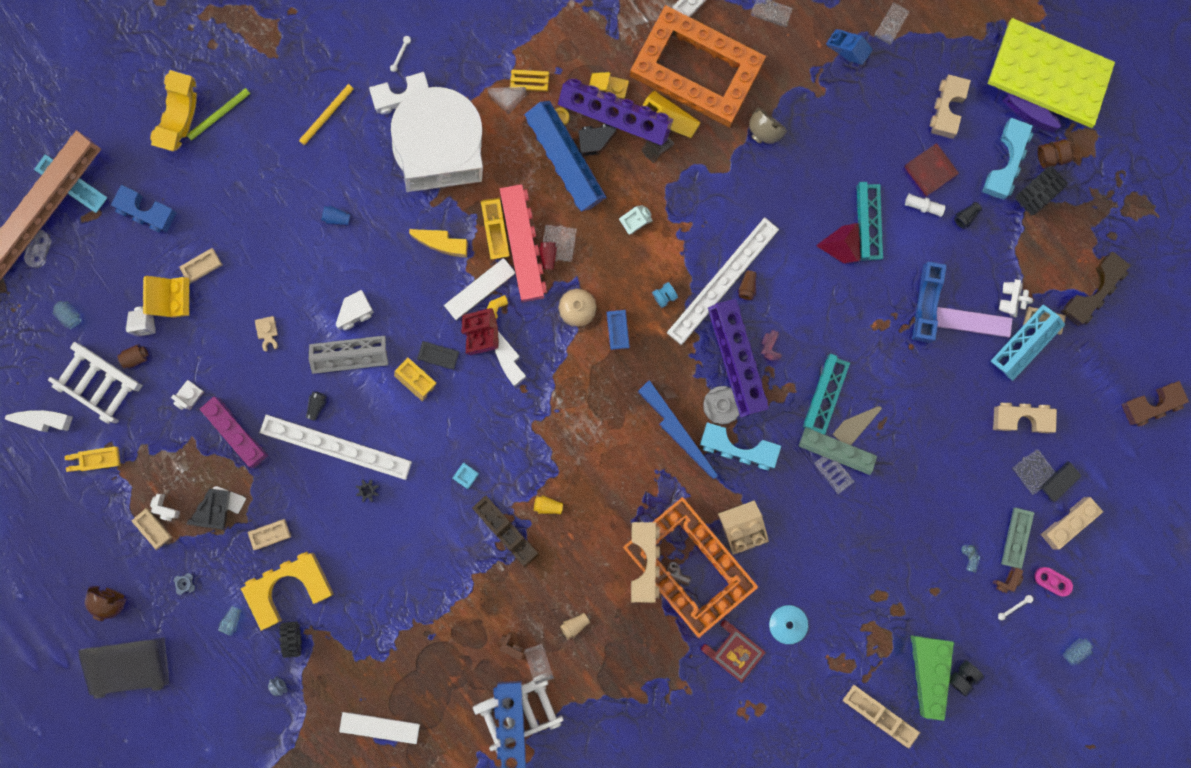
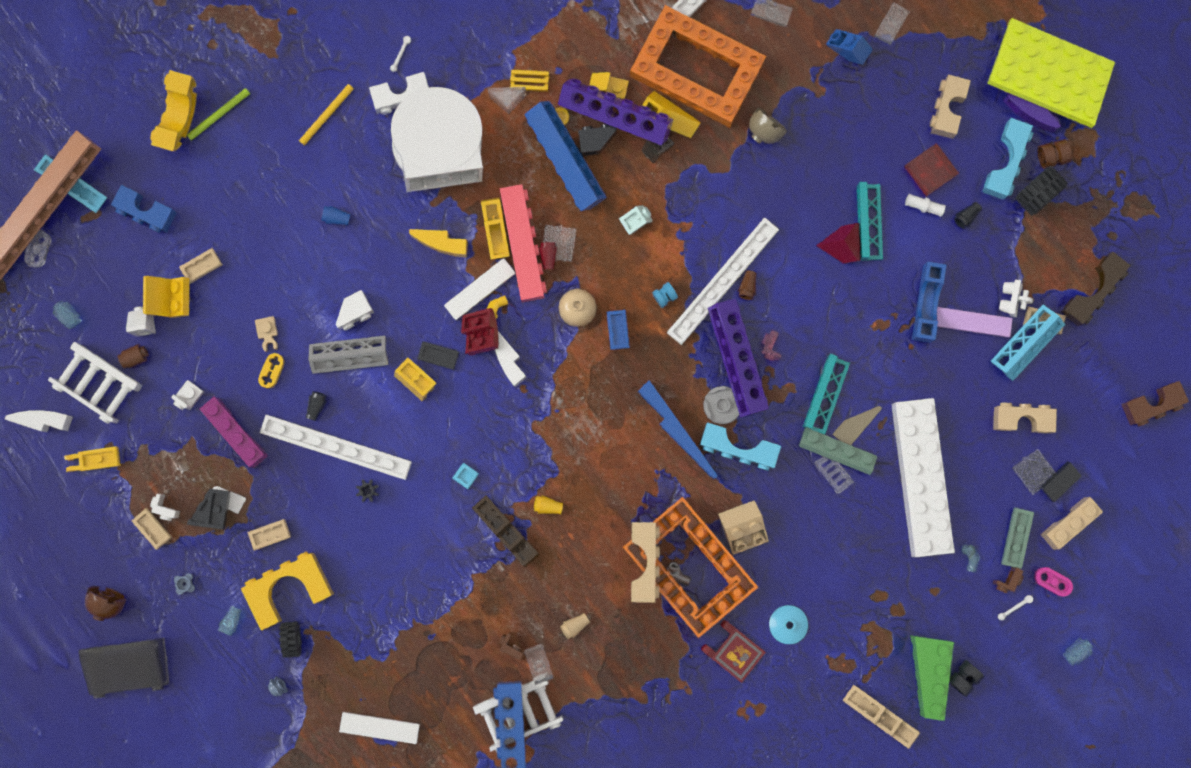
(275, 372): none -> yellow beam
(922, 477): none -> white brick

